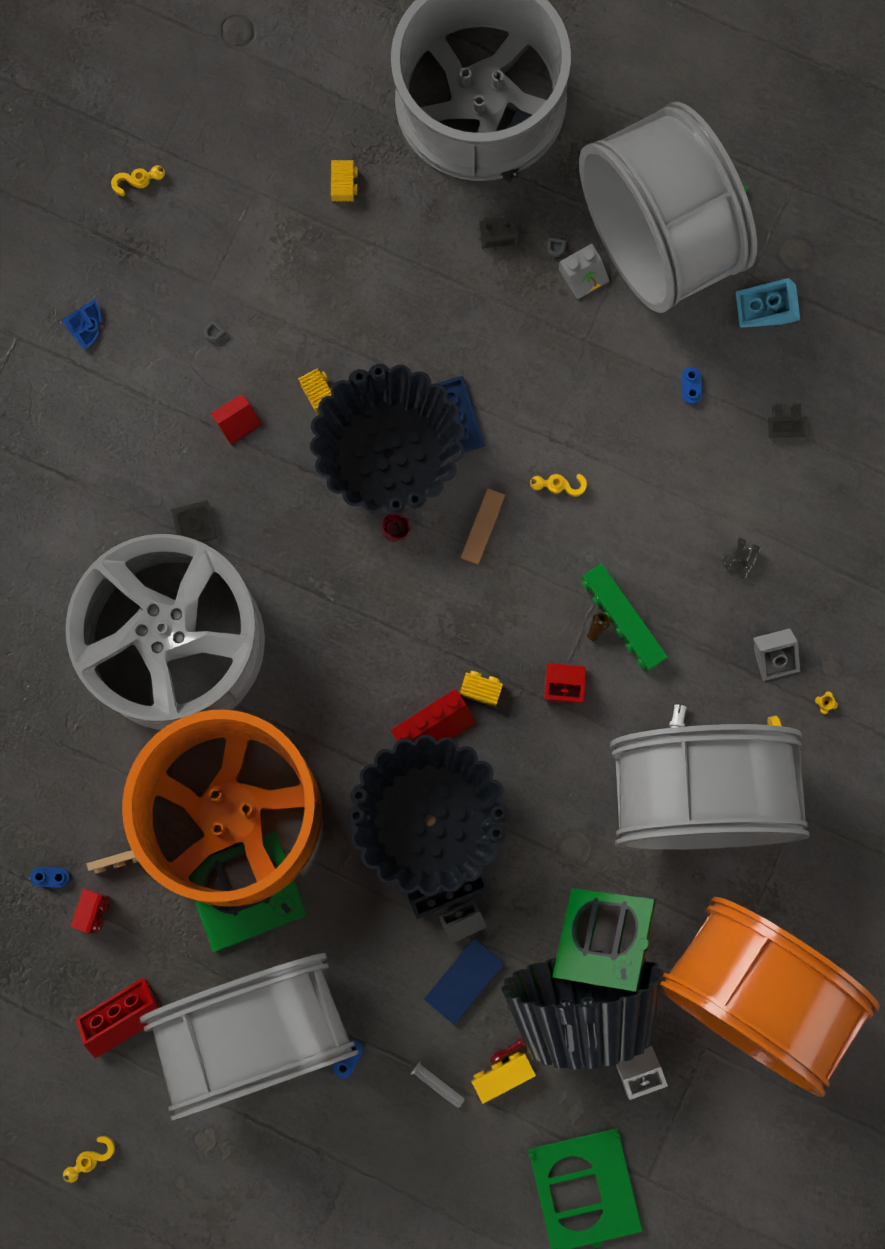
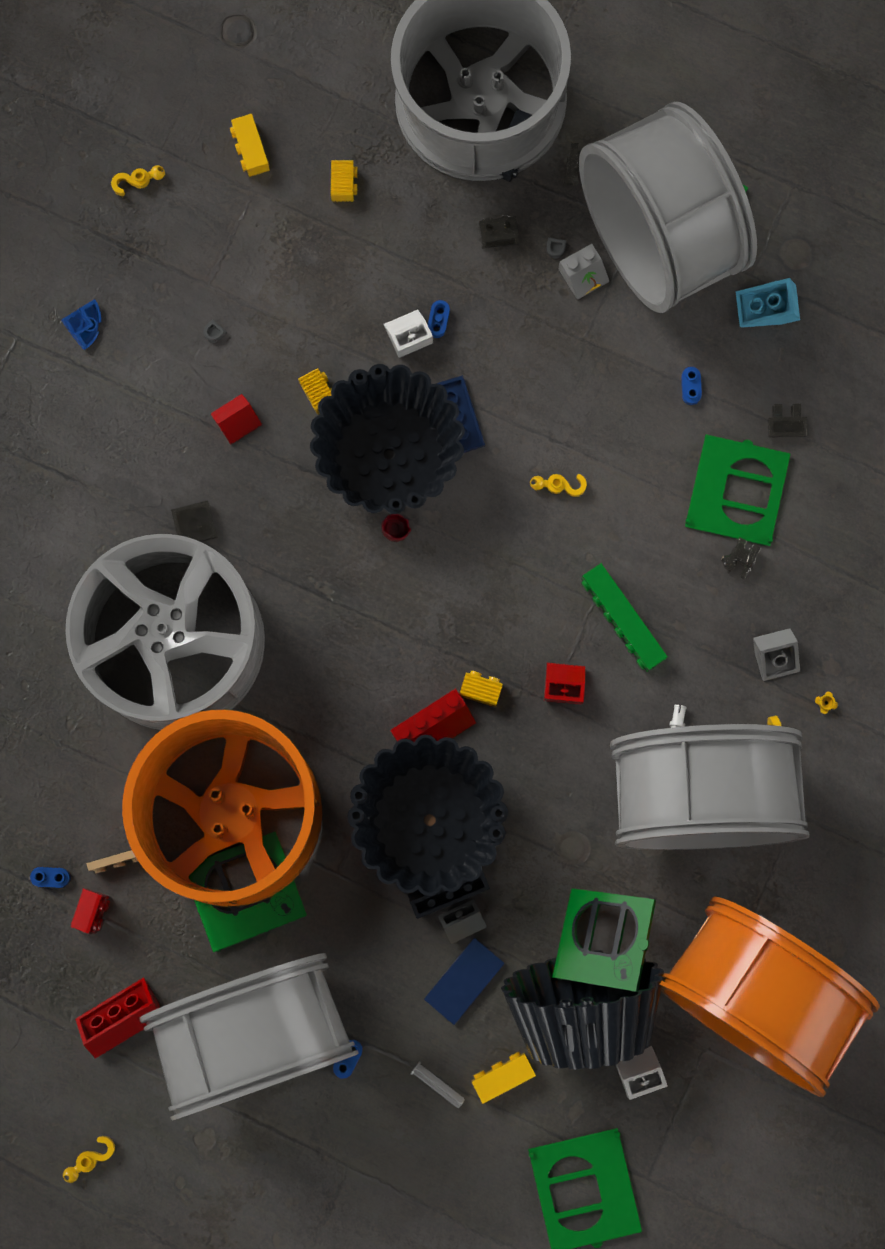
(249, 145): none -> yellow brick
(409, 333): none -> white slope
(437, 319): none -> blue plate
(482, 526): medium nougat tile -> none
(501, 1054): dark red piece -> none
(599, 624): dark brown cone -> none
(707, 499): none -> green door

